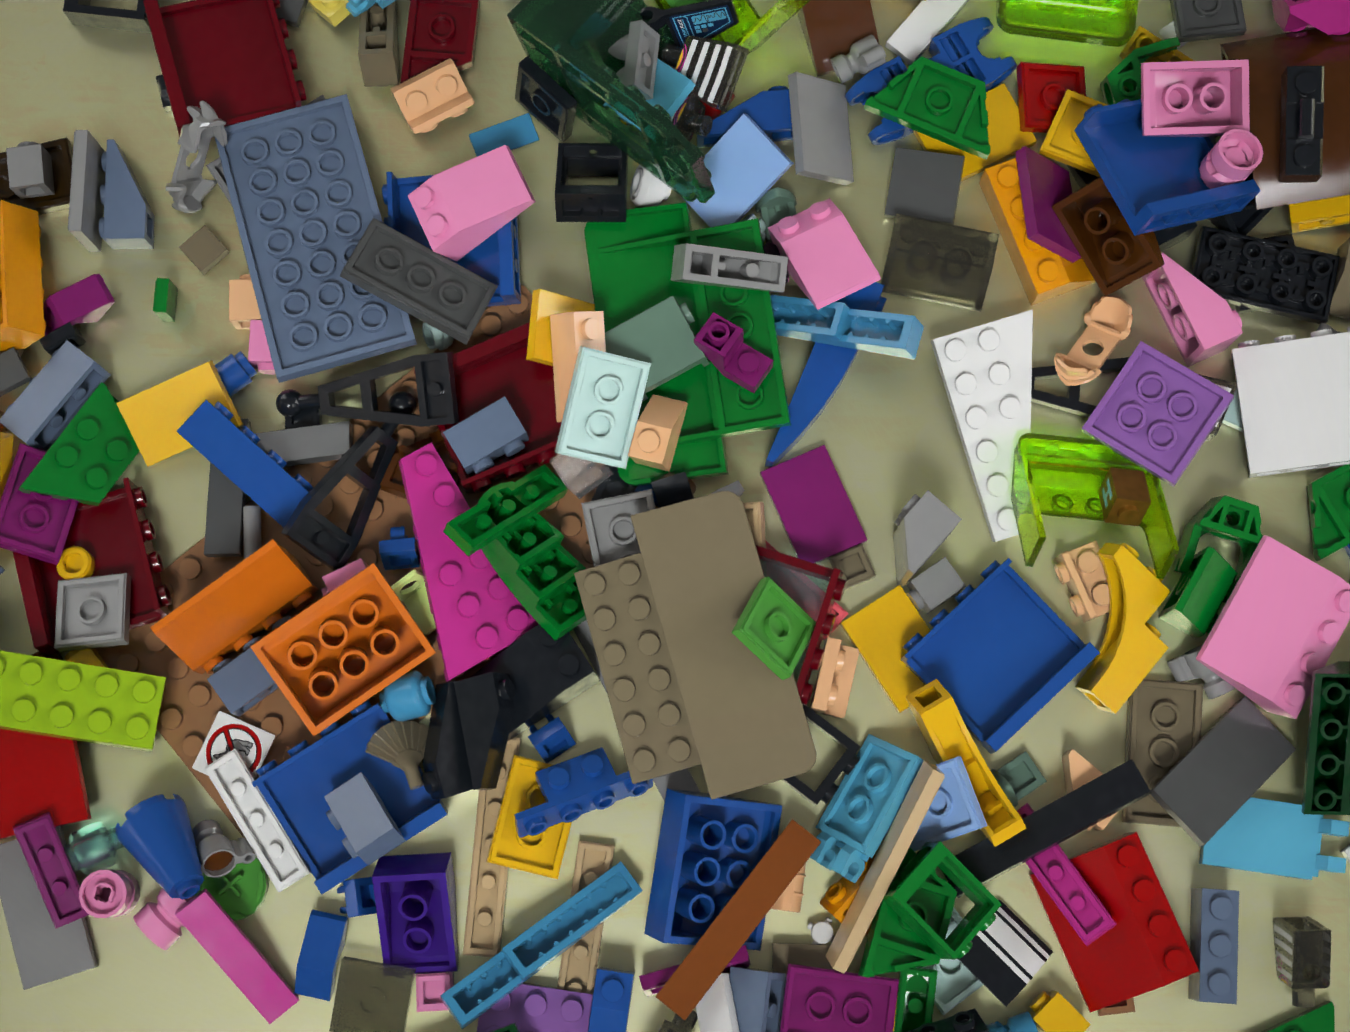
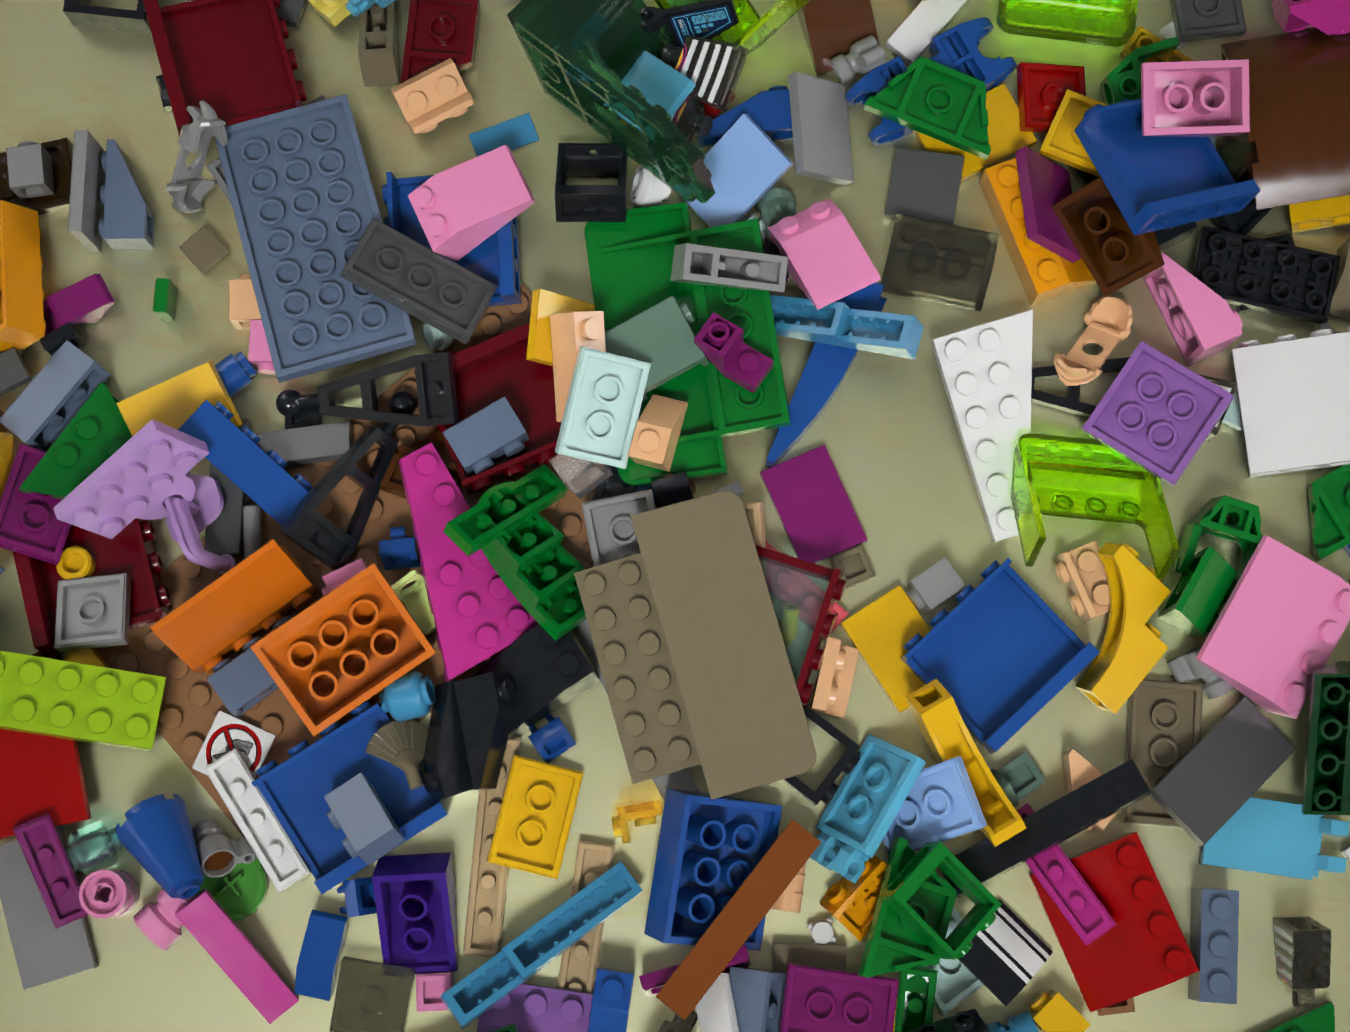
(151, 482): none -> lavender plate
(545, 99): black tile -> none
(575, 789): blue bracket -> none
(640, 54): light grey tile -> none
(641, 813): none -> clear yellow bracket
(774, 628): bright green tile -> none
(884, 866): tan tile -> none
(920, 532): light grey slope -> none
(1124, 496): pearl gold brick -> none
(1231, 159): bright pink wheel -> none
(1301, 124): black piece -> none

